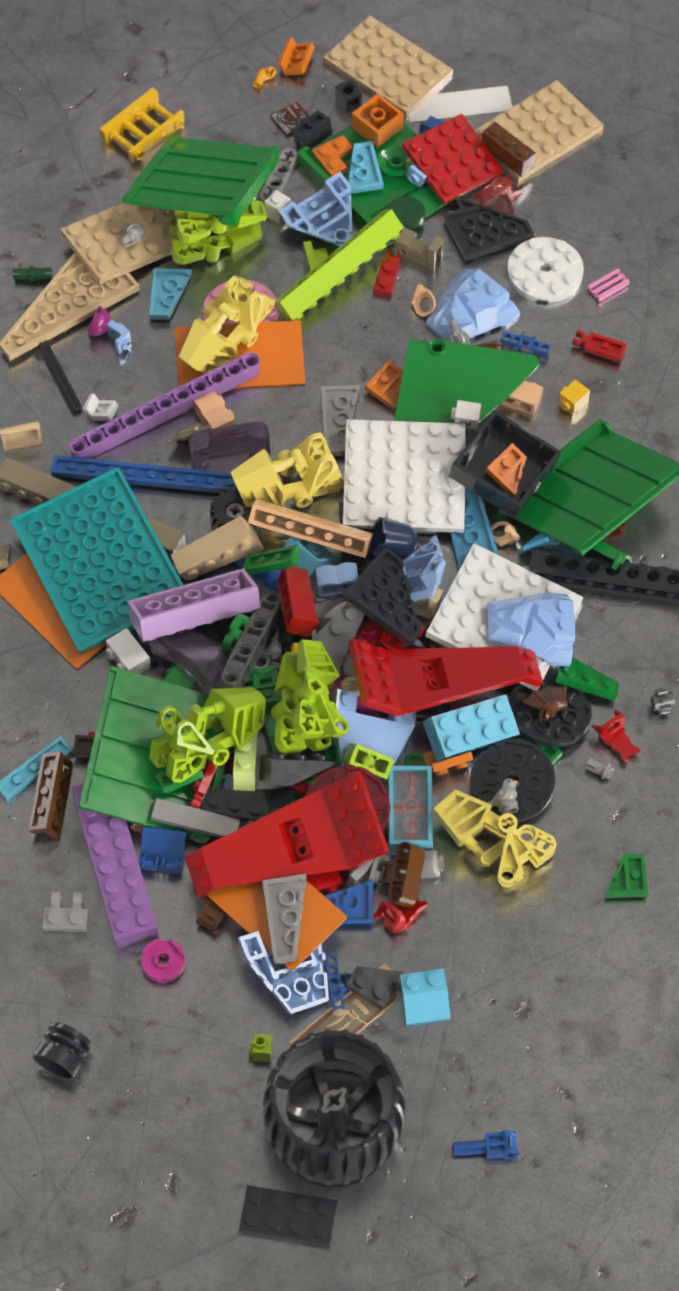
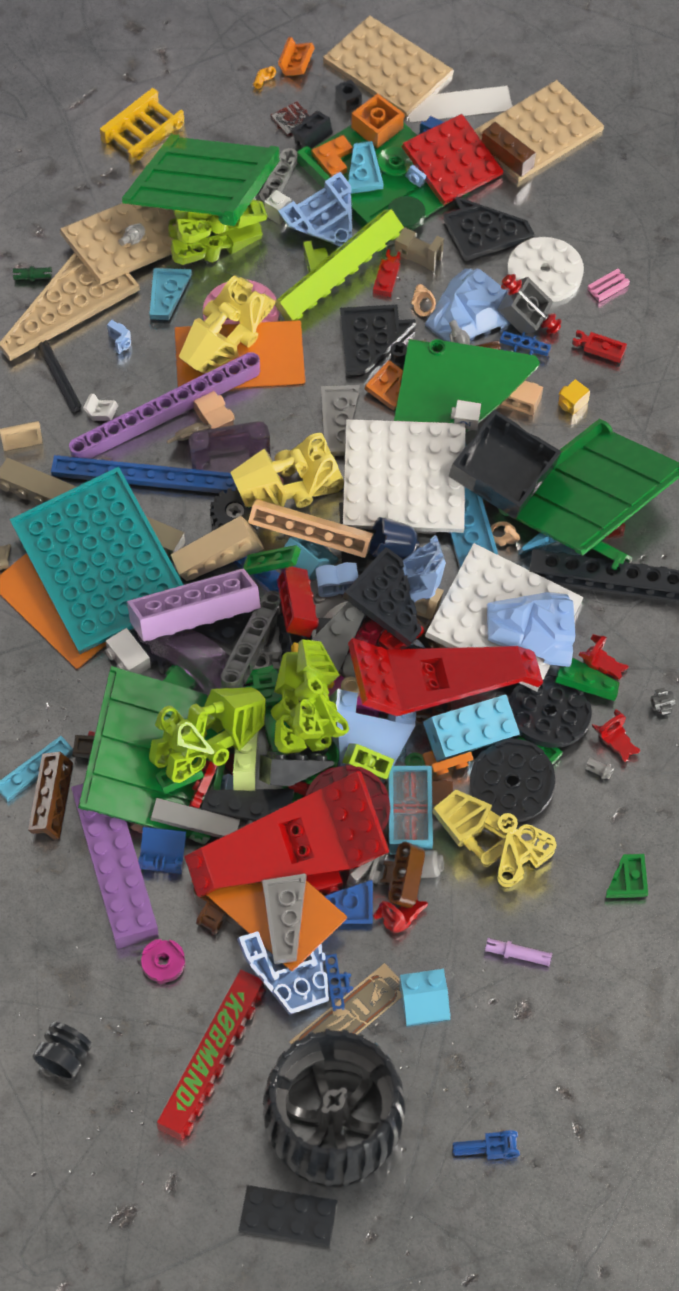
(65, 919): light grey plate -> none
(99, 323): magenta hair -> none
(210, 1055): none -> red brick
(235, 632): green plate -> none
(261, 1048): lime plate -> none
(369, 335): none -> black wing
(373, 984): black wing -> none
(398, 353): none -> black bush
(440, 790): none -> reddish brown brick
(500, 186): clear red hair -> none
(506, 797): light grey animal -> none
(508, 469): orange wing -> none
(519, 952): none -> lavender pin
(527, 306): none -> dark grey brick
(547, 701): reddish brown arm -> none
(599, 660): none -> red hair

